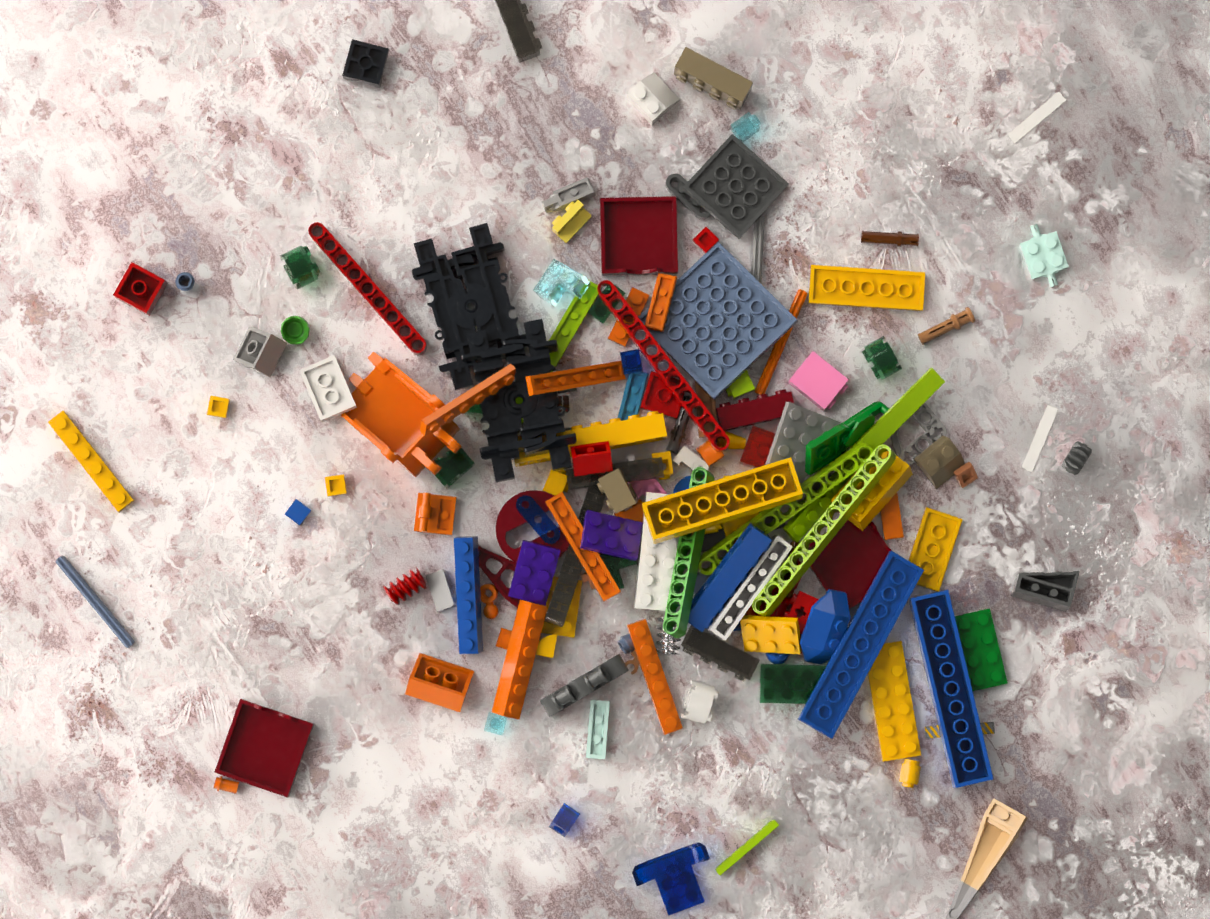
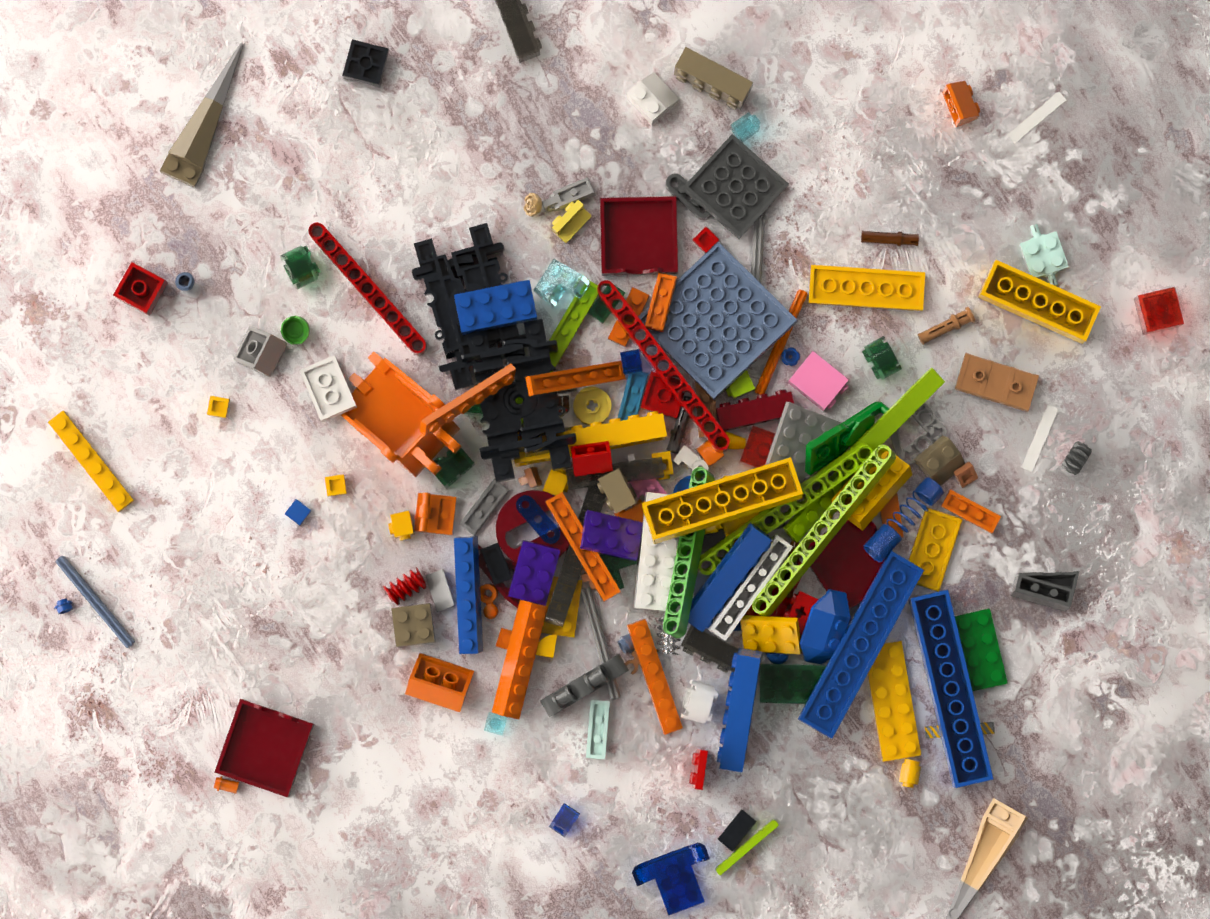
(63, 606): none -> blue plate
(190, 151): none -> dark tan plate
(401, 525): none -> yellow brick
(413, 625): none -> dark tan brick
(470, 436): none -> white sticker
(484, 507): none -> light grey tile
(495, 307): none -> blue brick
(496, 563): none -> black tile
(531, 477): none -> nougat tile
(533, 204): none -> tan plate
(597, 396): none -> light yellow plate
(599, 637): none -> light grey axle
(697, 777): none -> red plate
(736, 830): none -> black tile
(740, 710): none -> blue brick
(795, 356): none -> blue plate
(886, 537): none -> blue piece
(960, 103): none -> orange slope
(970, 511): none -> orange plate
(996, 382): none -> medium nougat container
(1039, 301): none -> yellow brick
(1158, 311): none -> clear red brick

